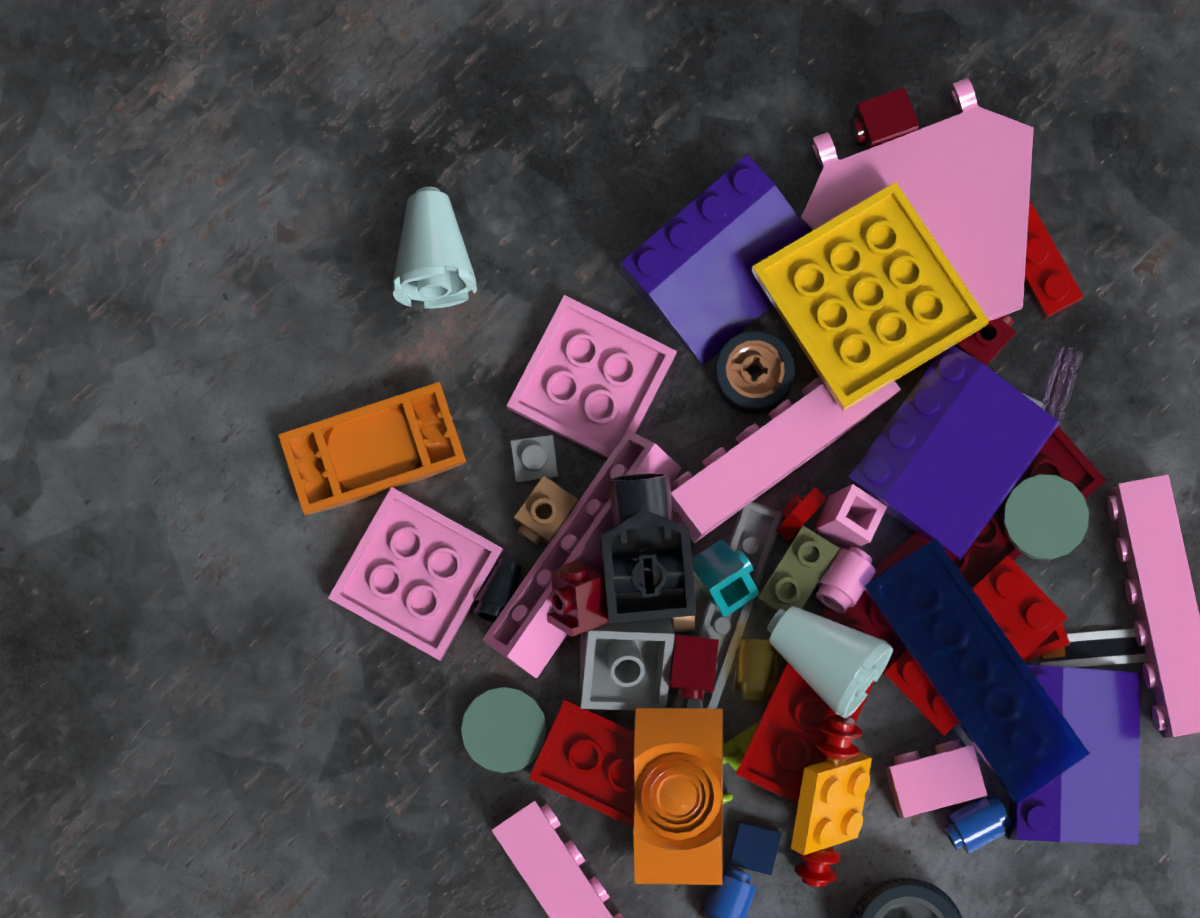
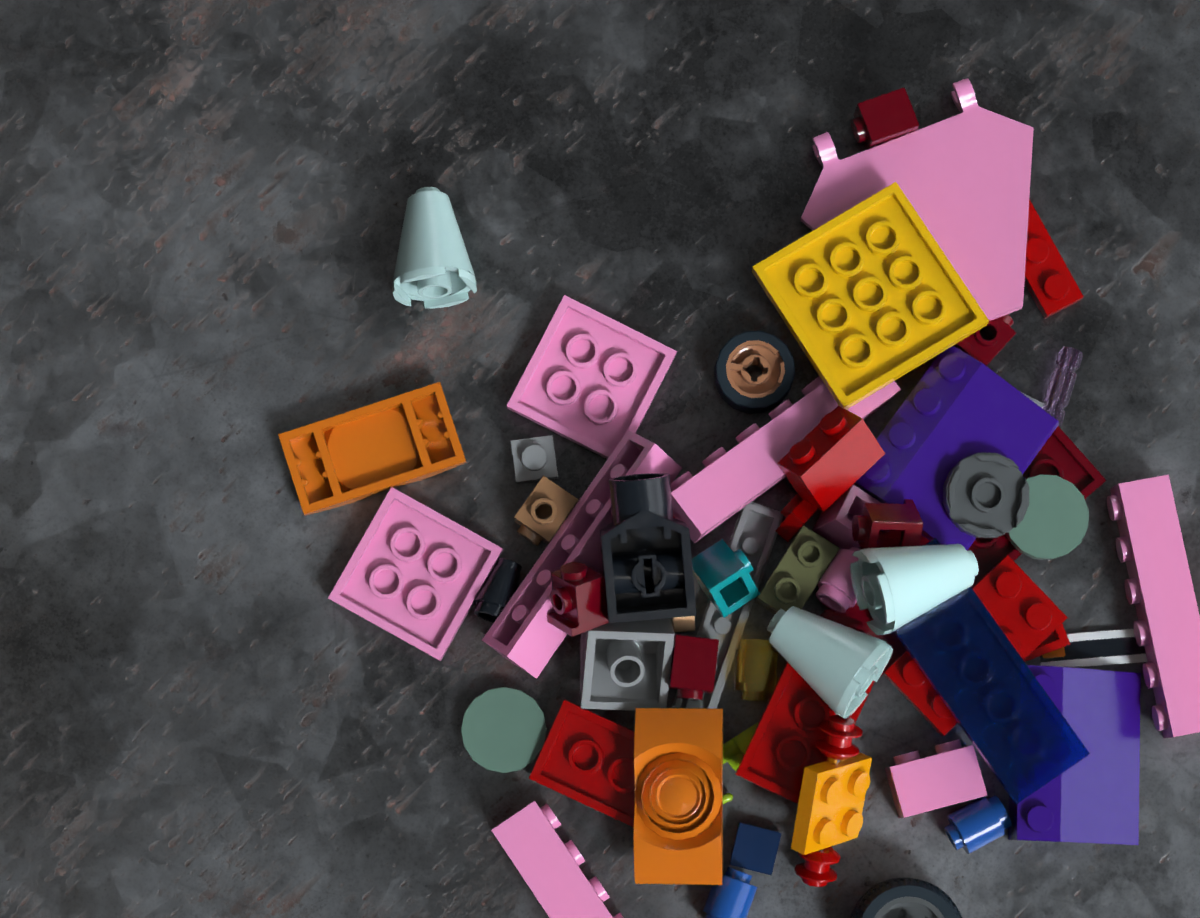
(702, 259): dark purple slope -> none
(831, 458): none -> red brick
(887, 525): none -> dark red brick
(909, 581): none -> light aqua cone
(985, 495): none -> dark grey tile

